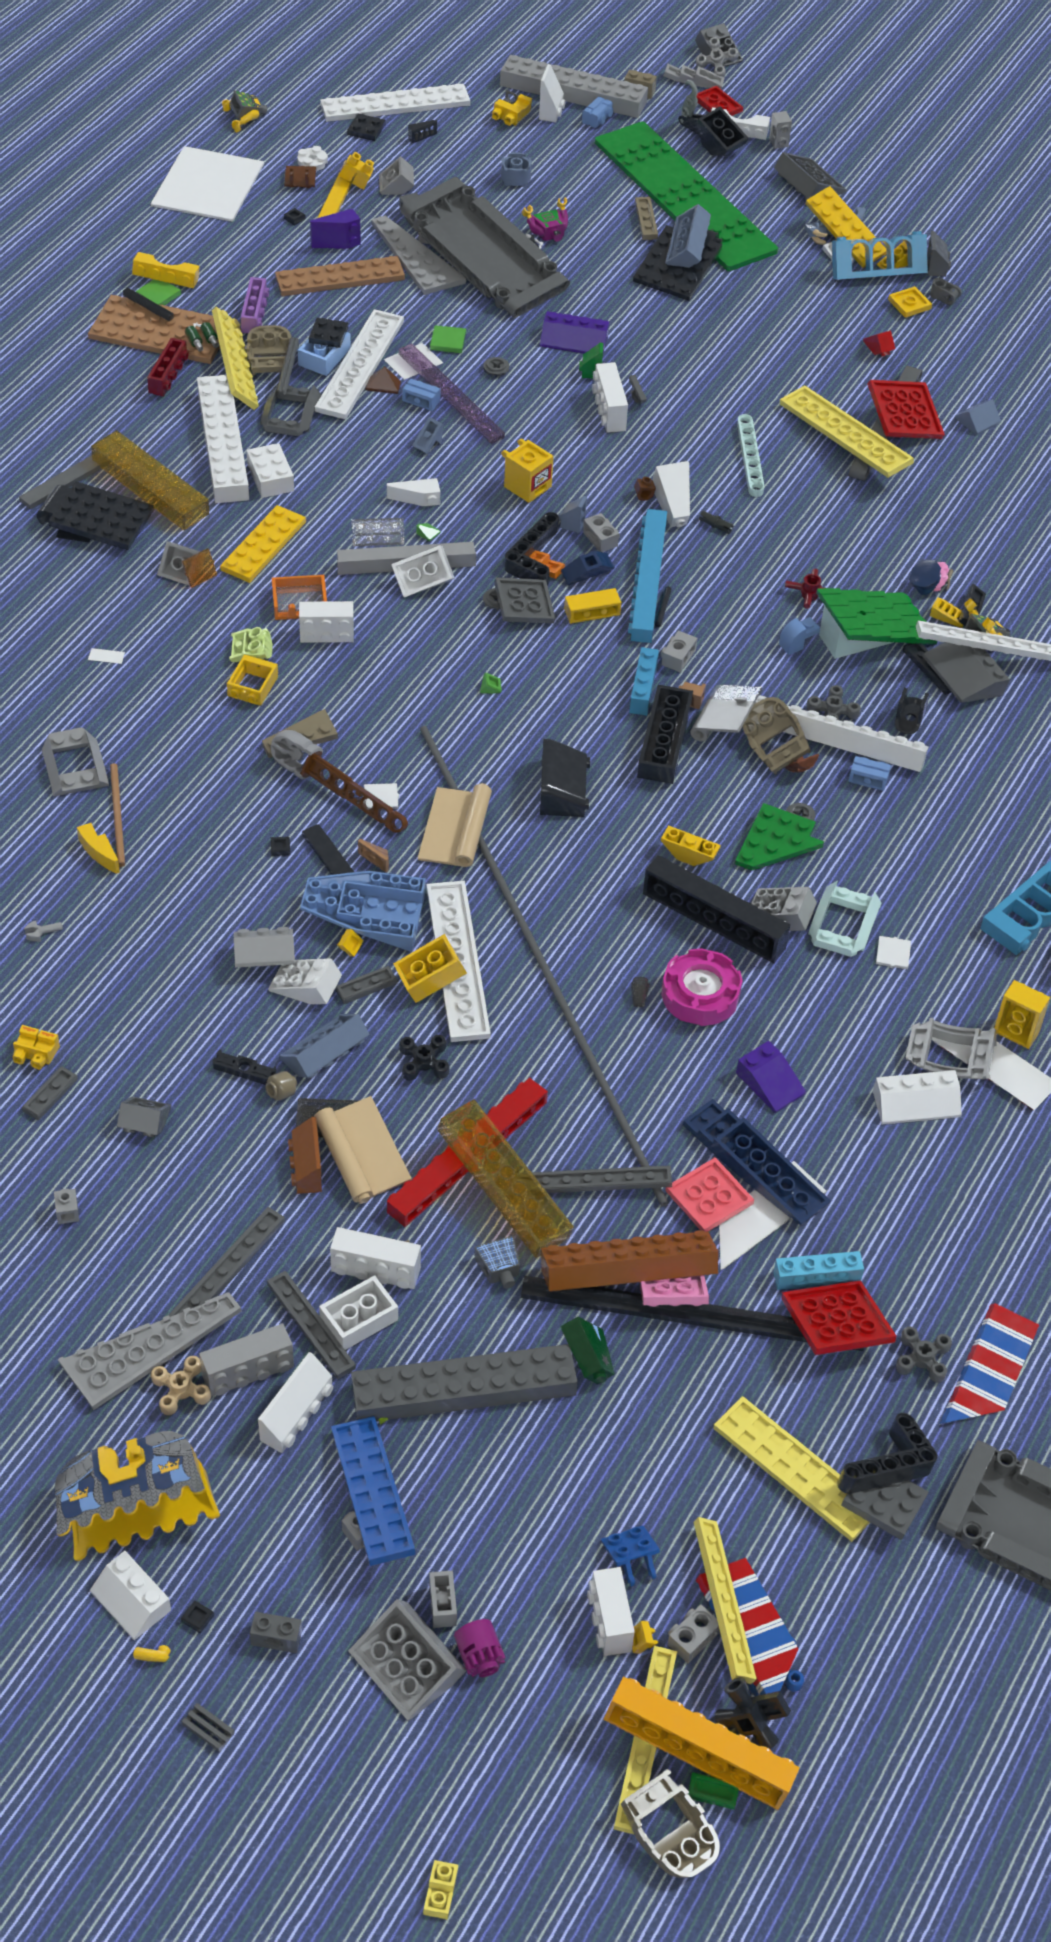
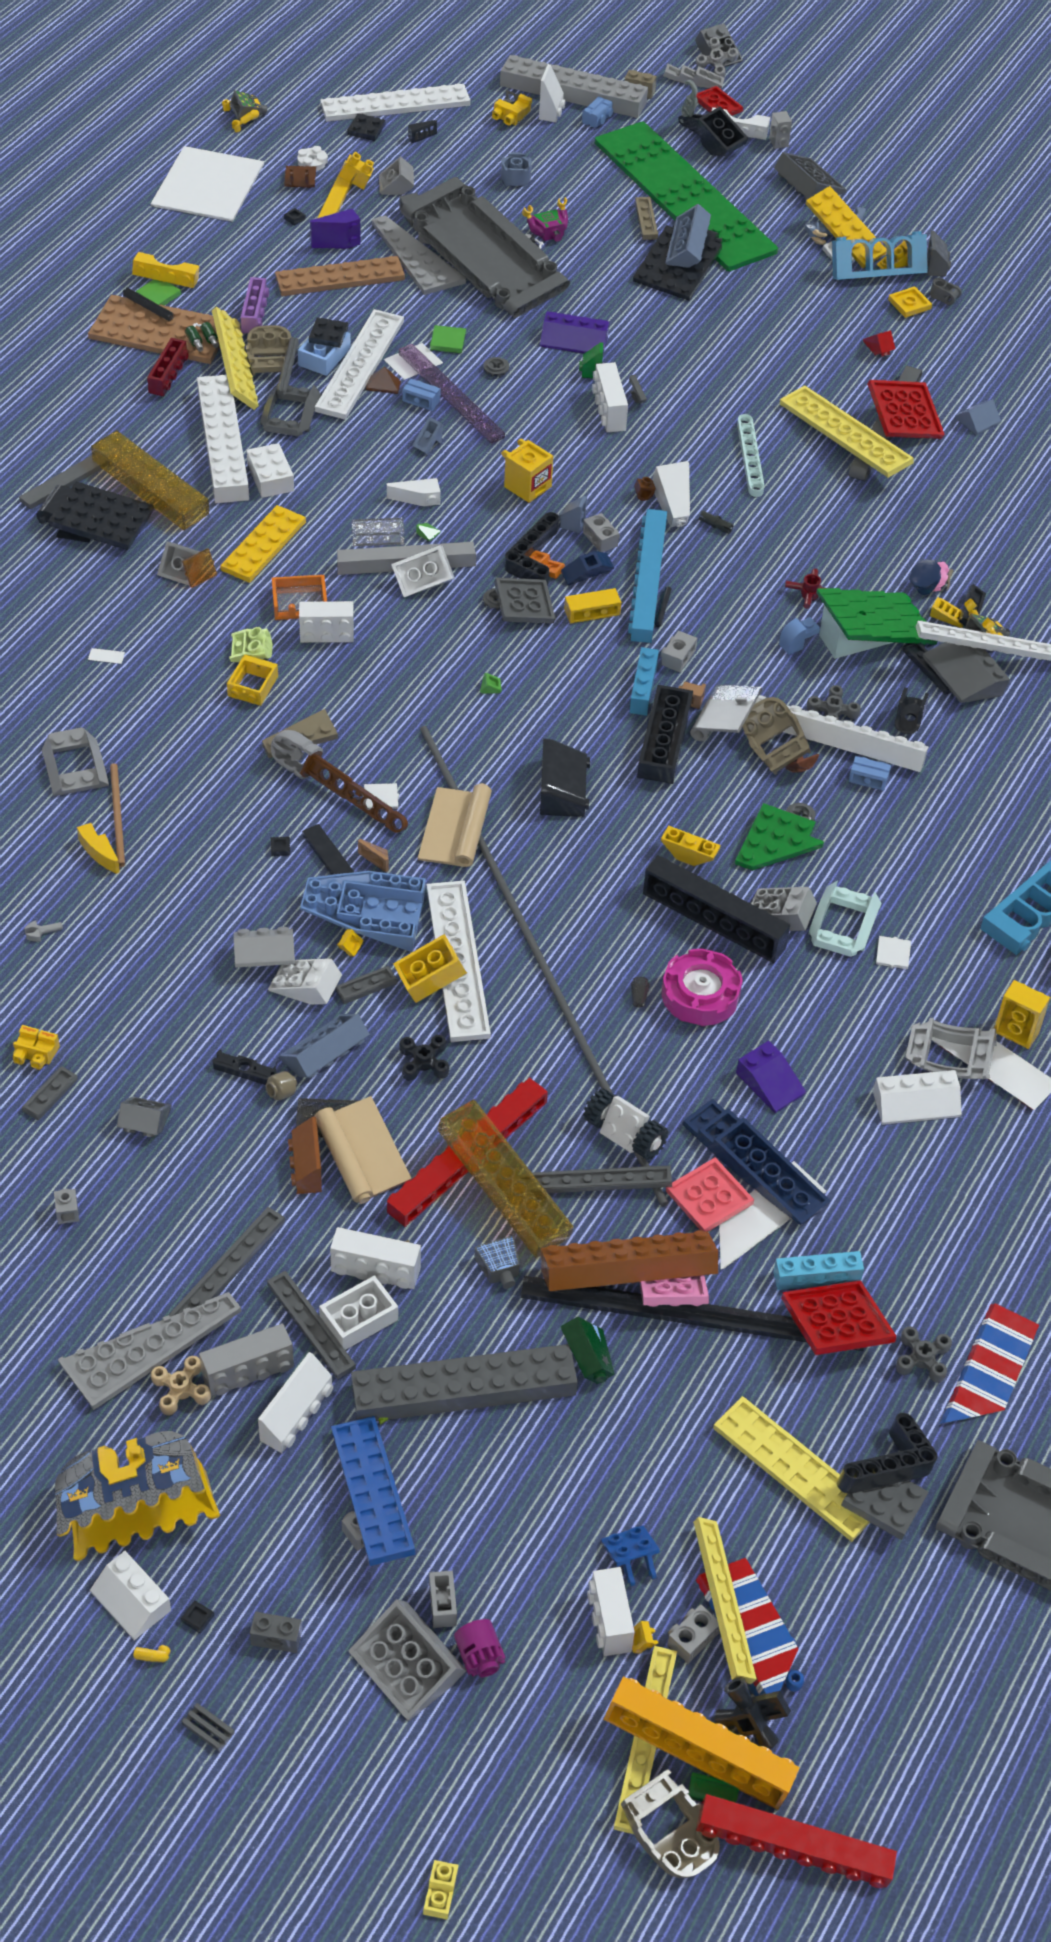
(625, 1124): none -> plate
(796, 1841): none -> red brick

